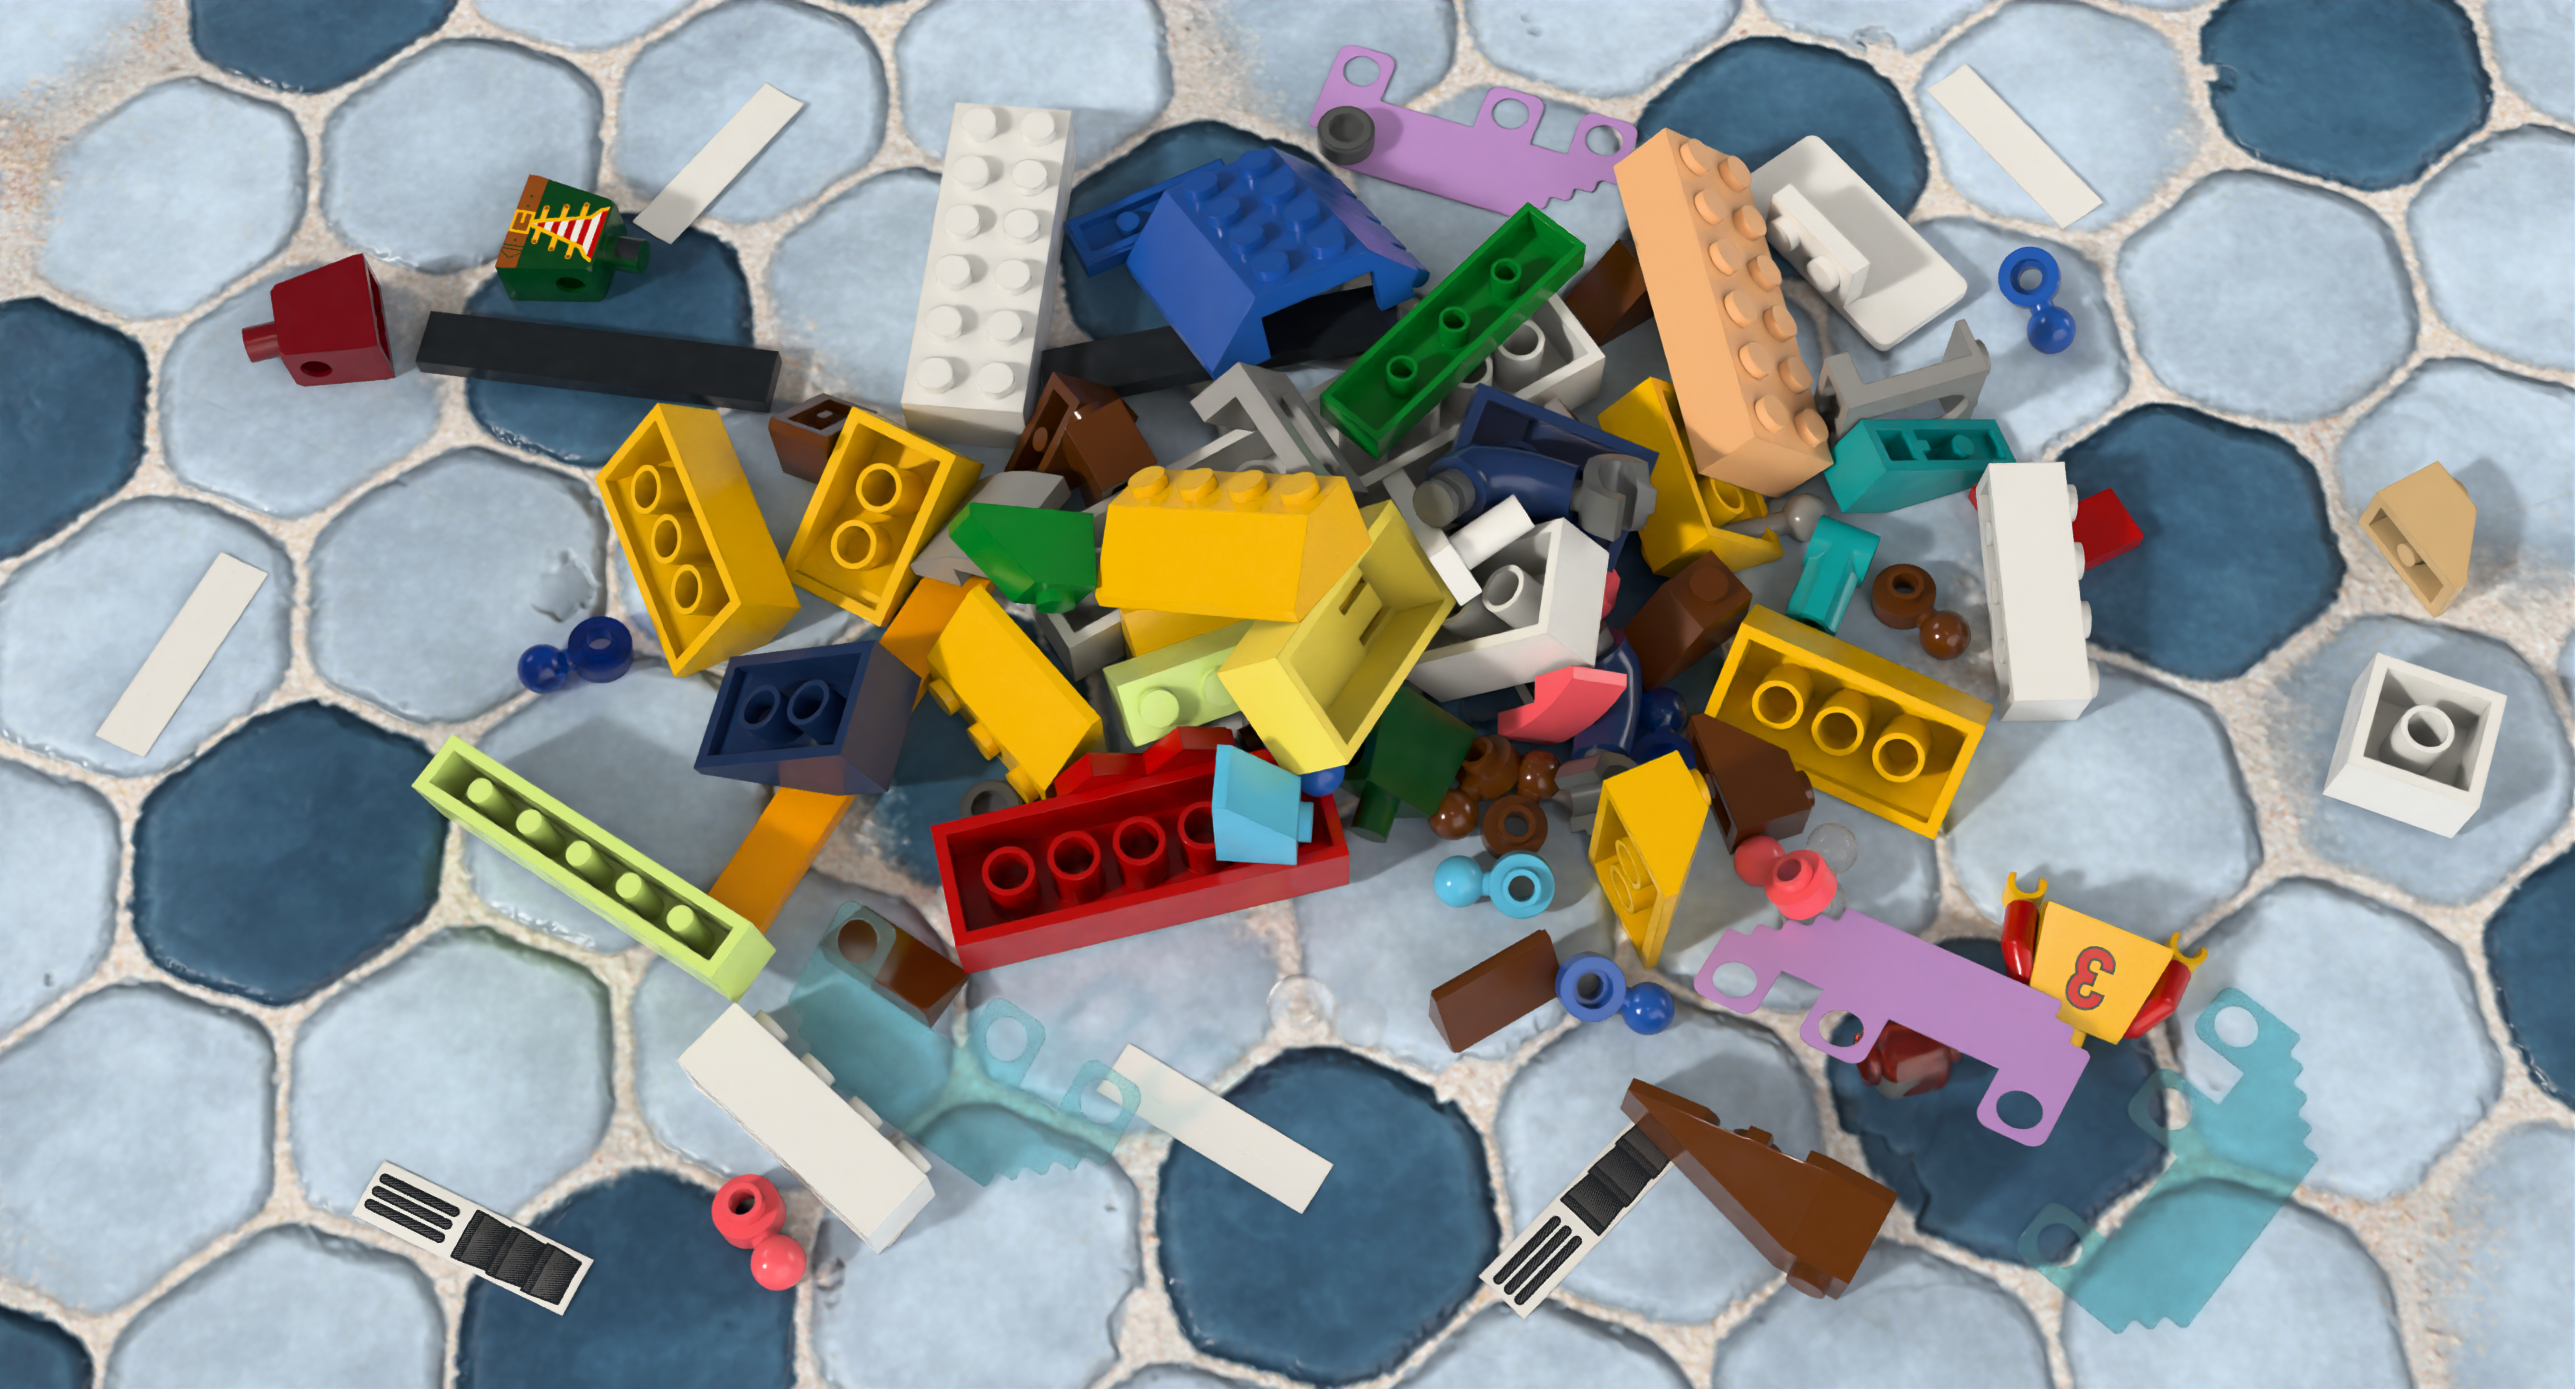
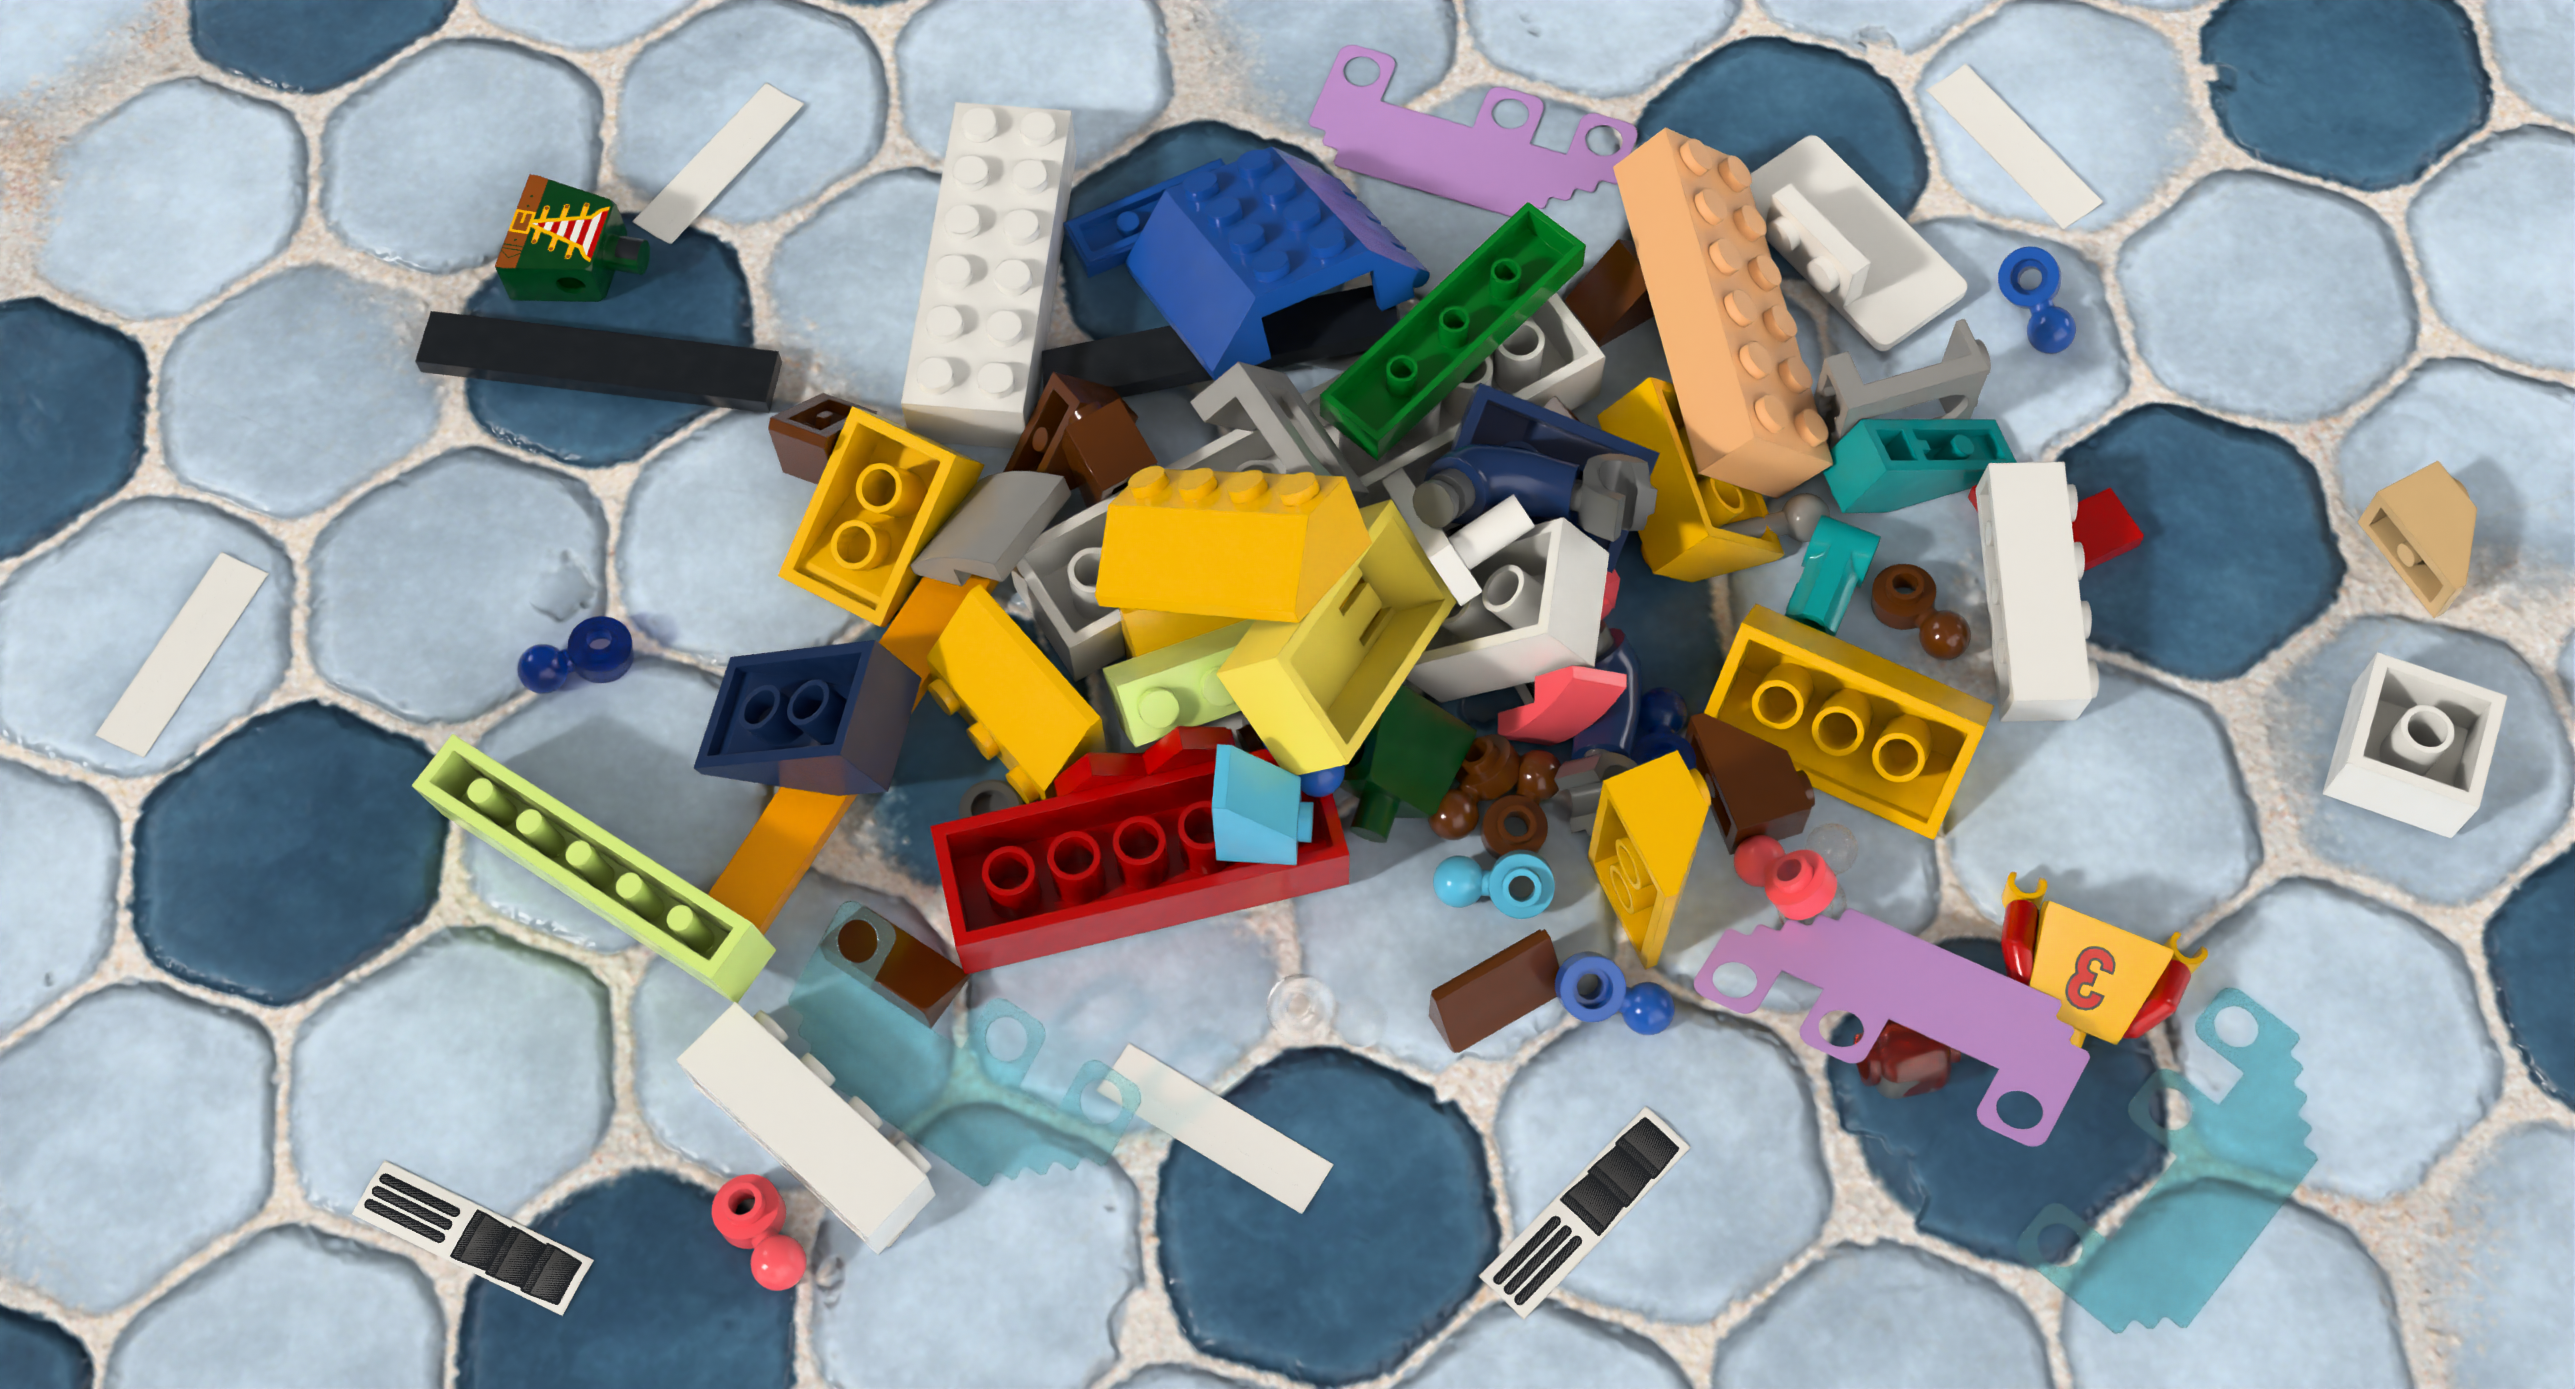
(327, 326): dark red torso -> none
(696, 539): yellow slope -> none
(1030, 552): green slope -> none
(1345, 135): dark grey tile -> none
(1687, 619): reddish brown slope -> none
(1800, 1215): reddish brown wedge -> none

